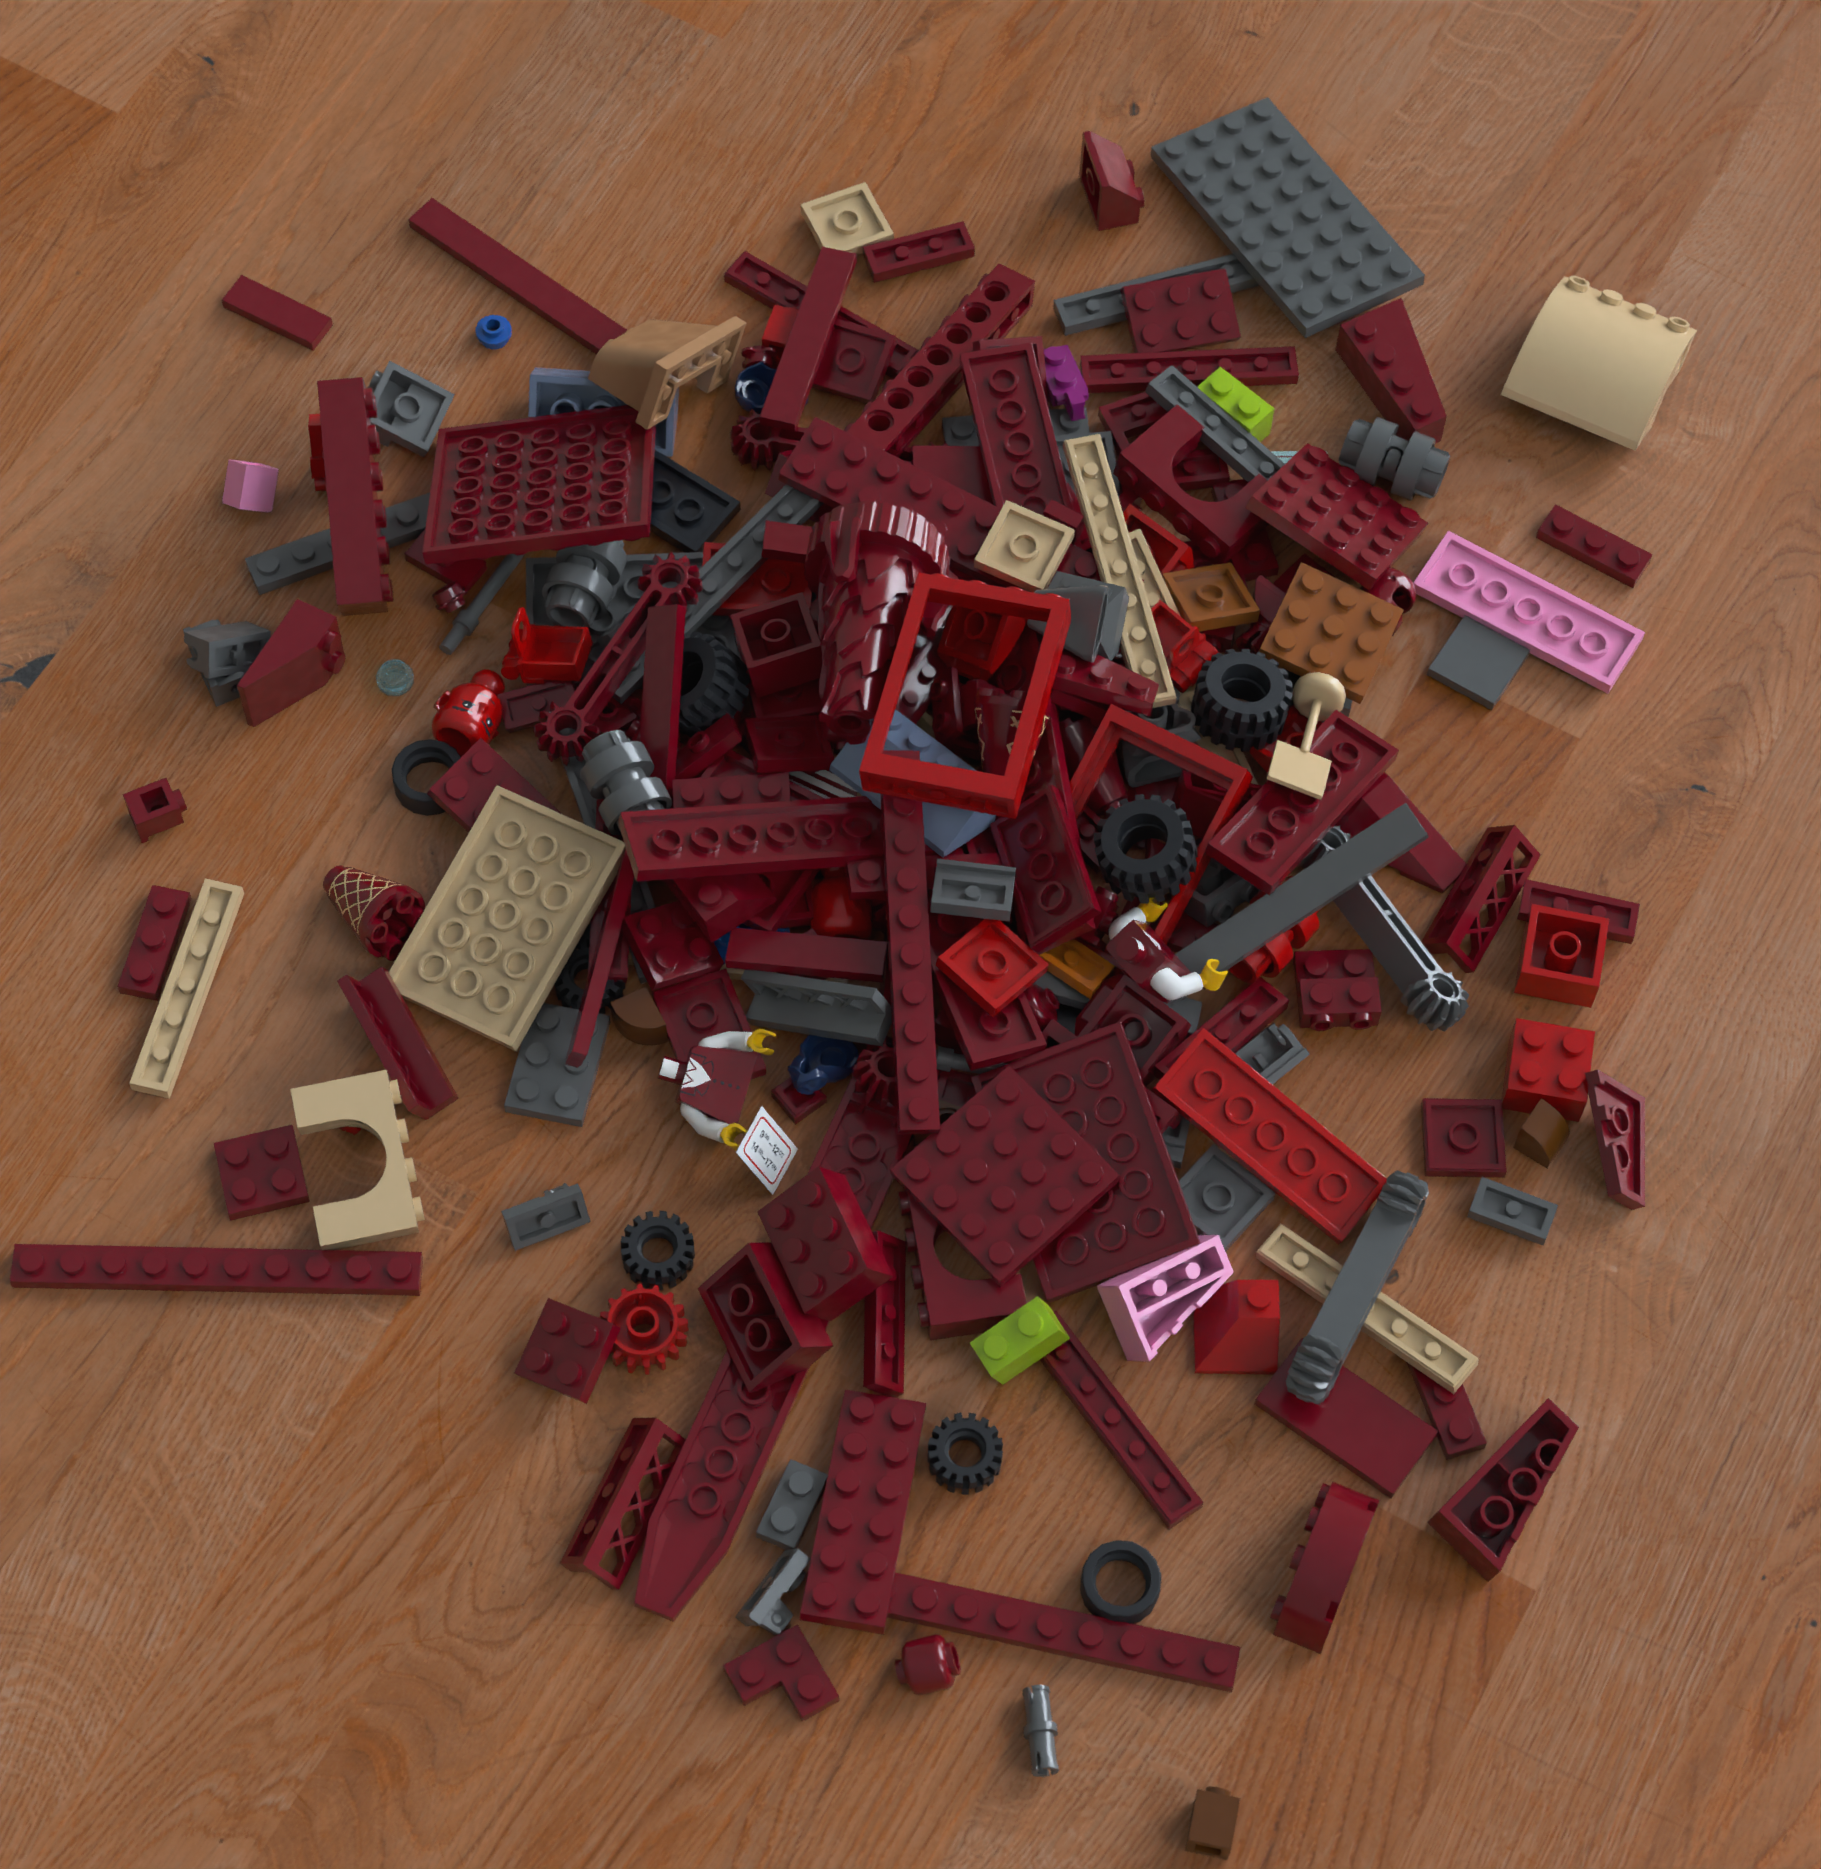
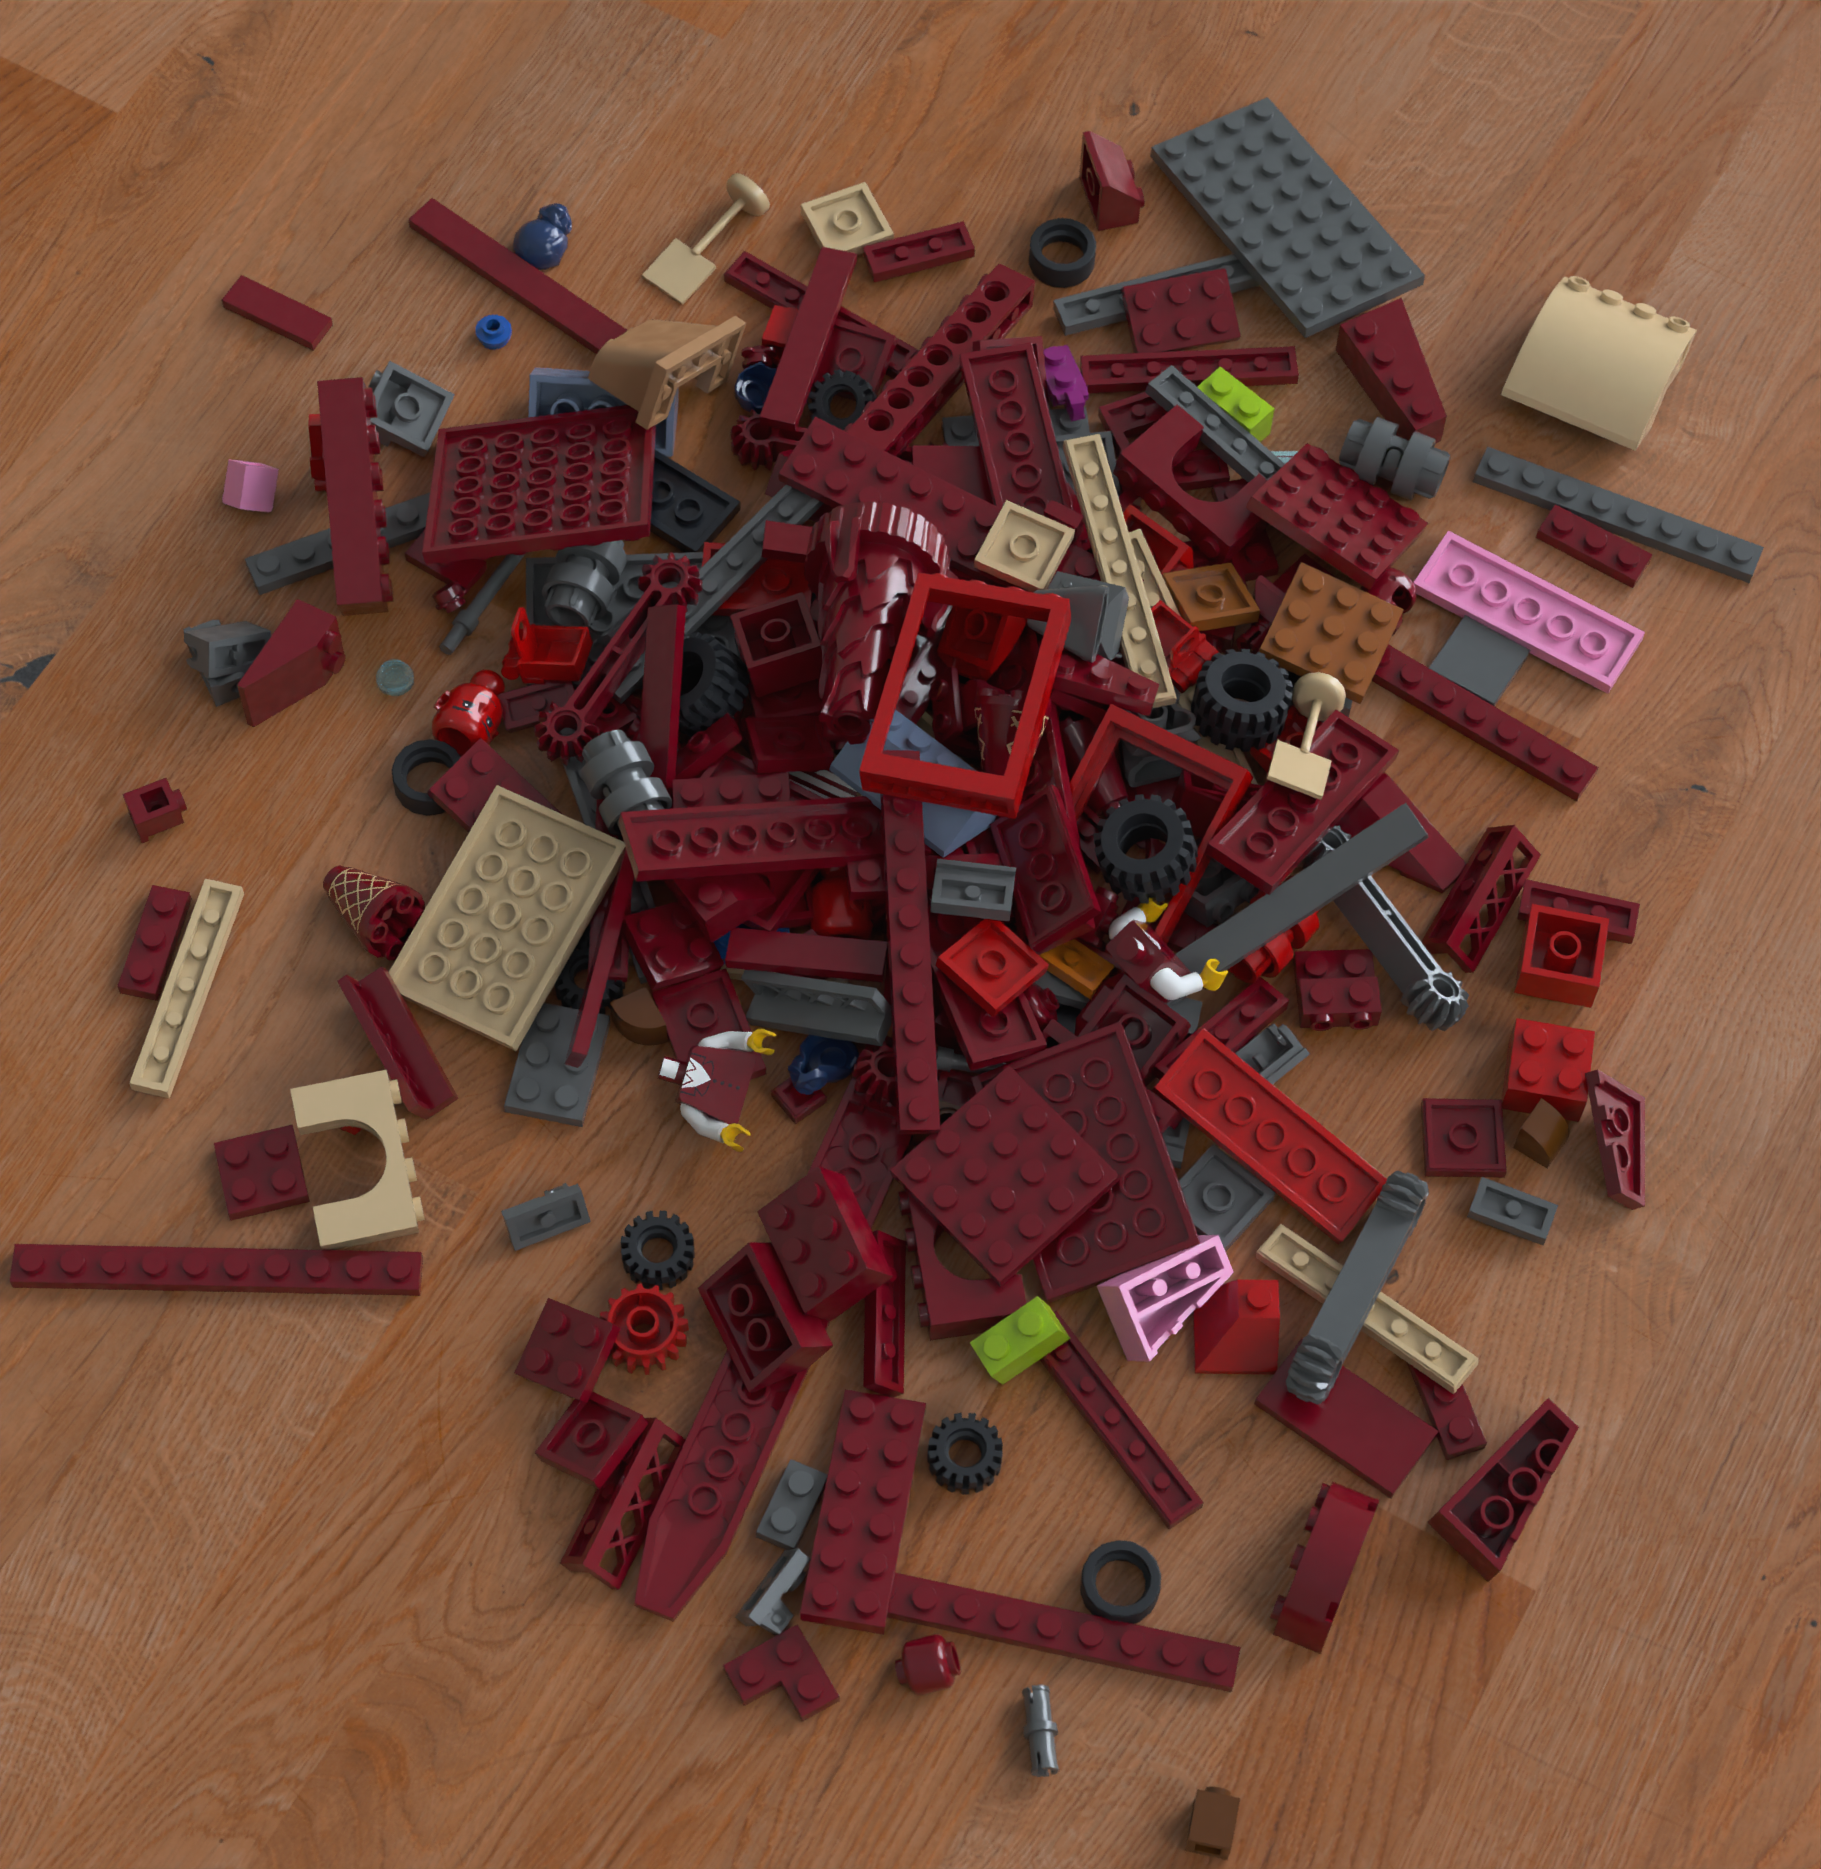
(545, 238): none -> dark blue hair
(591, 1439): none -> dark red plate
(682, 269): none -> tan piece
(767, 1150): white sticker -> none
(831, 386): none -> black tyre
(1062, 231): none -> black tyre
(1484, 723): none -> dark red plate
(1619, 514): none -> dark grey plate

